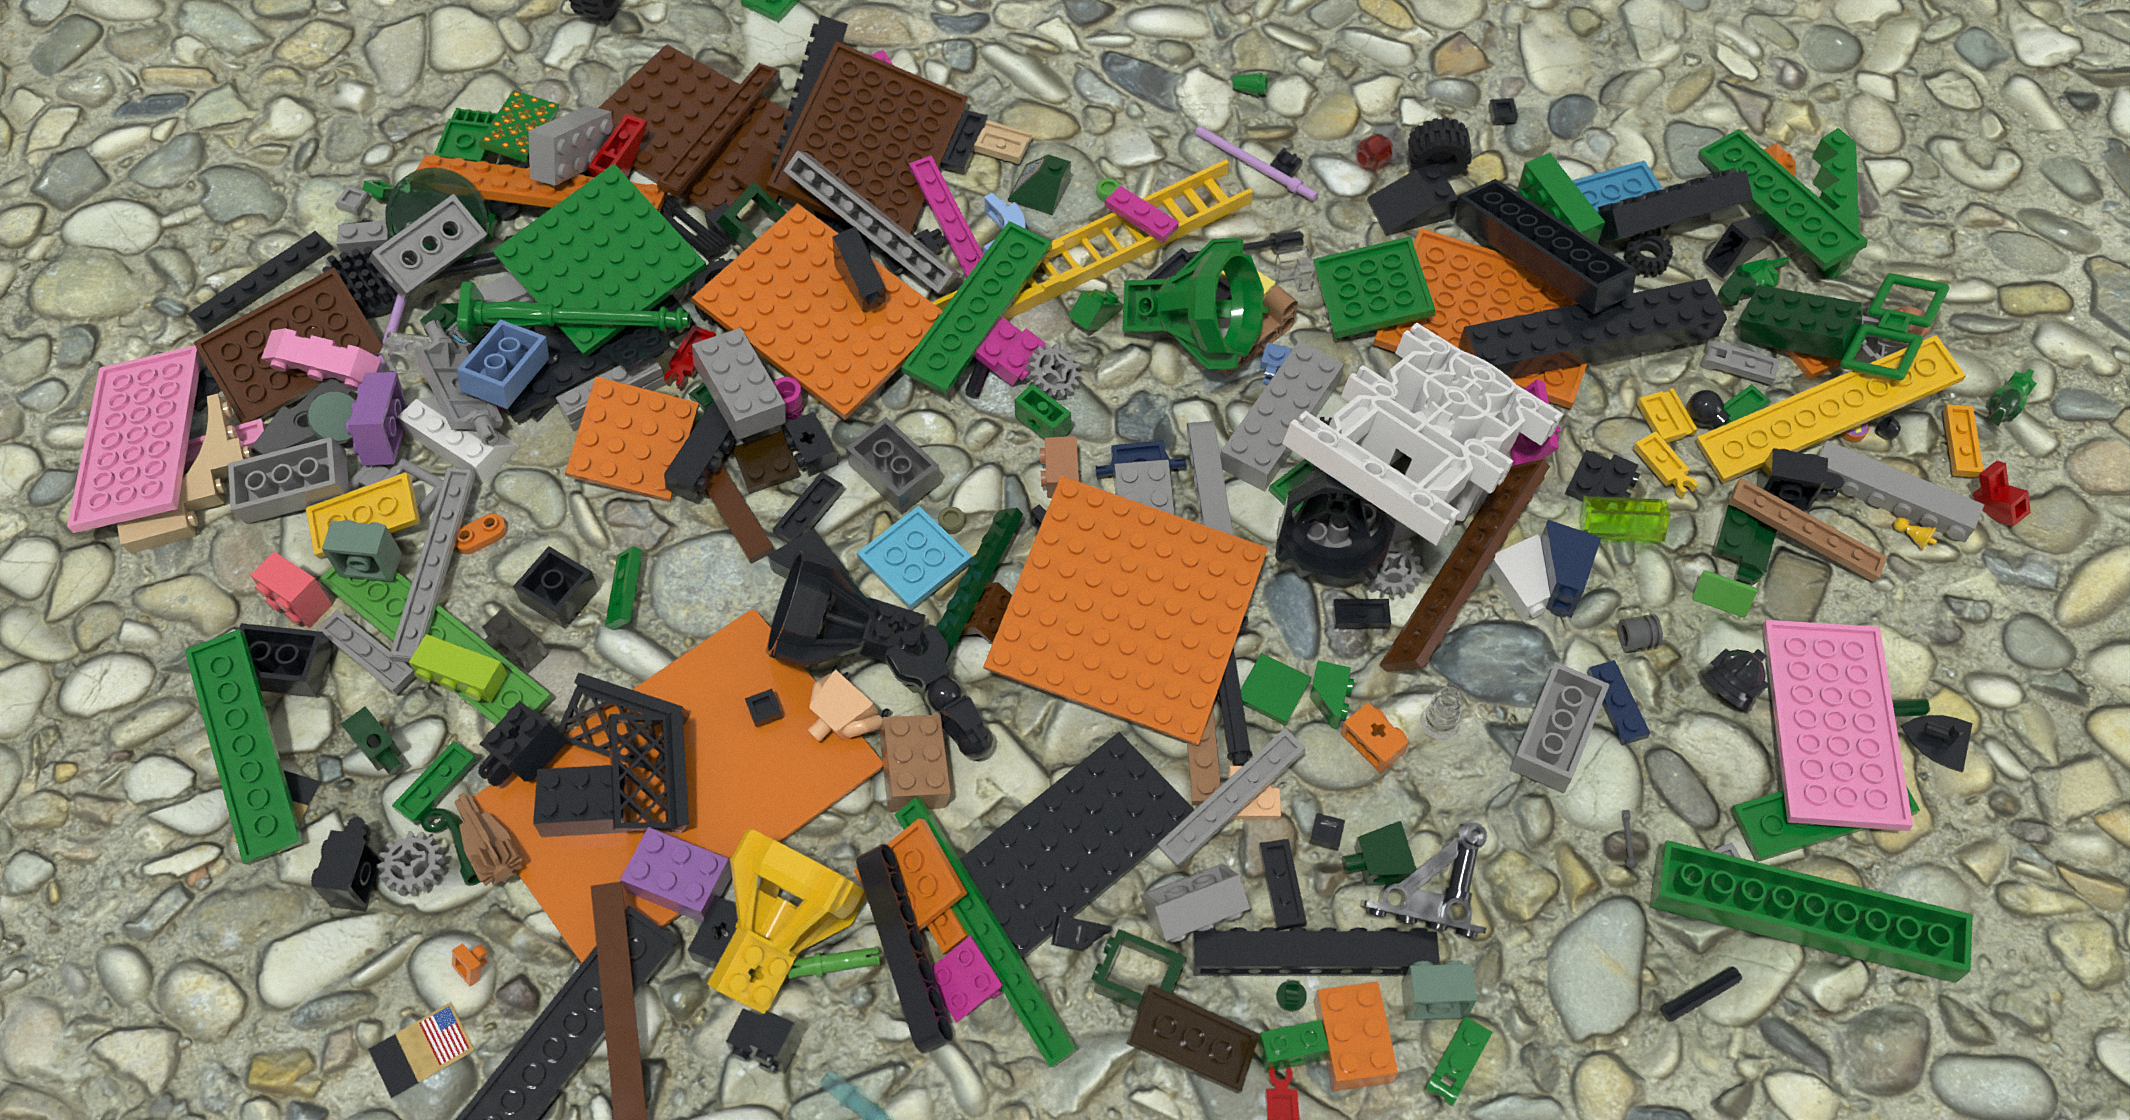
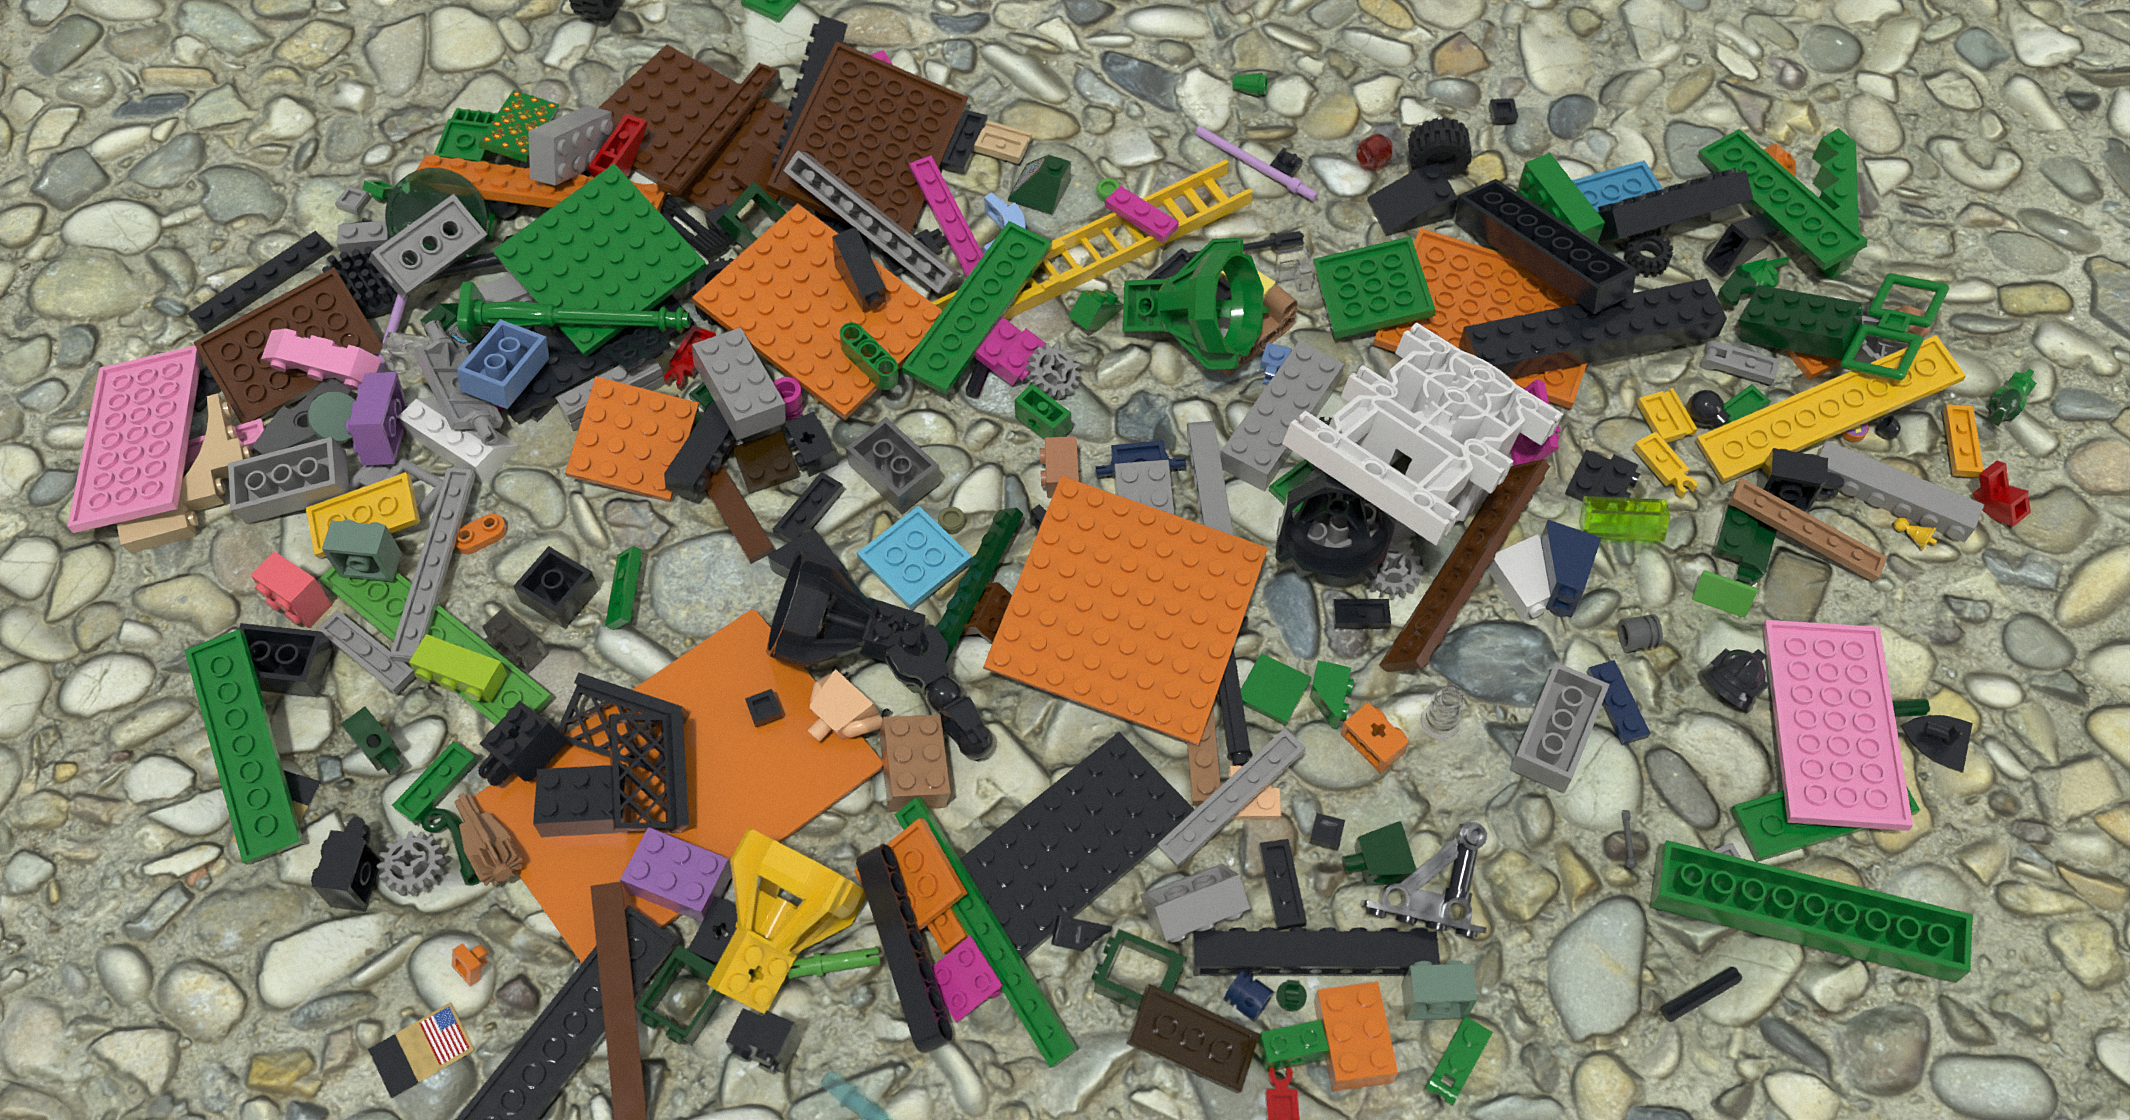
(679, 960): none -> dark green window
(866, 345): none -> green beam
(1248, 995): none -> dark blue piece

